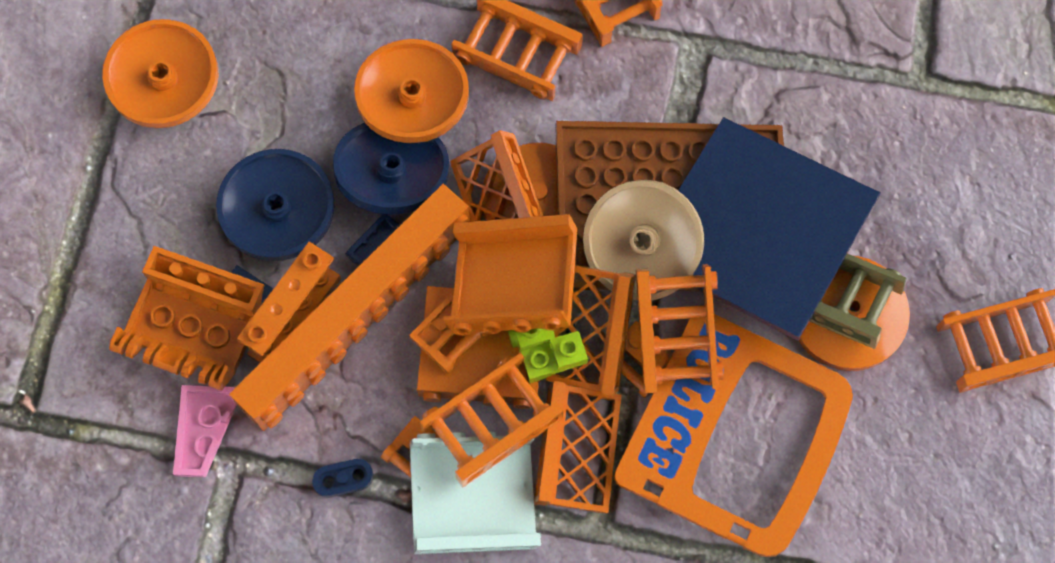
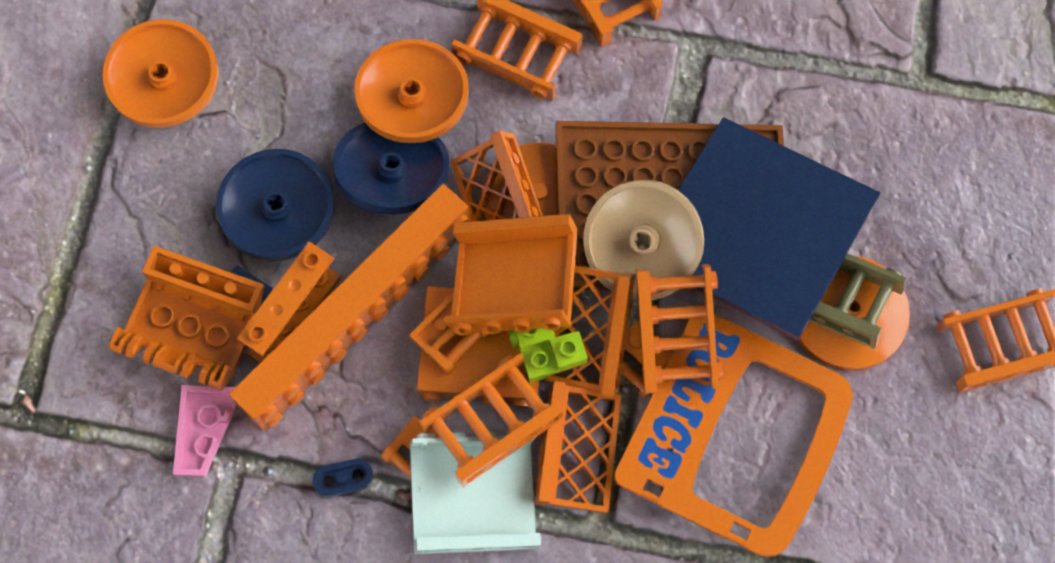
(372, 239): dark blue plate -> none

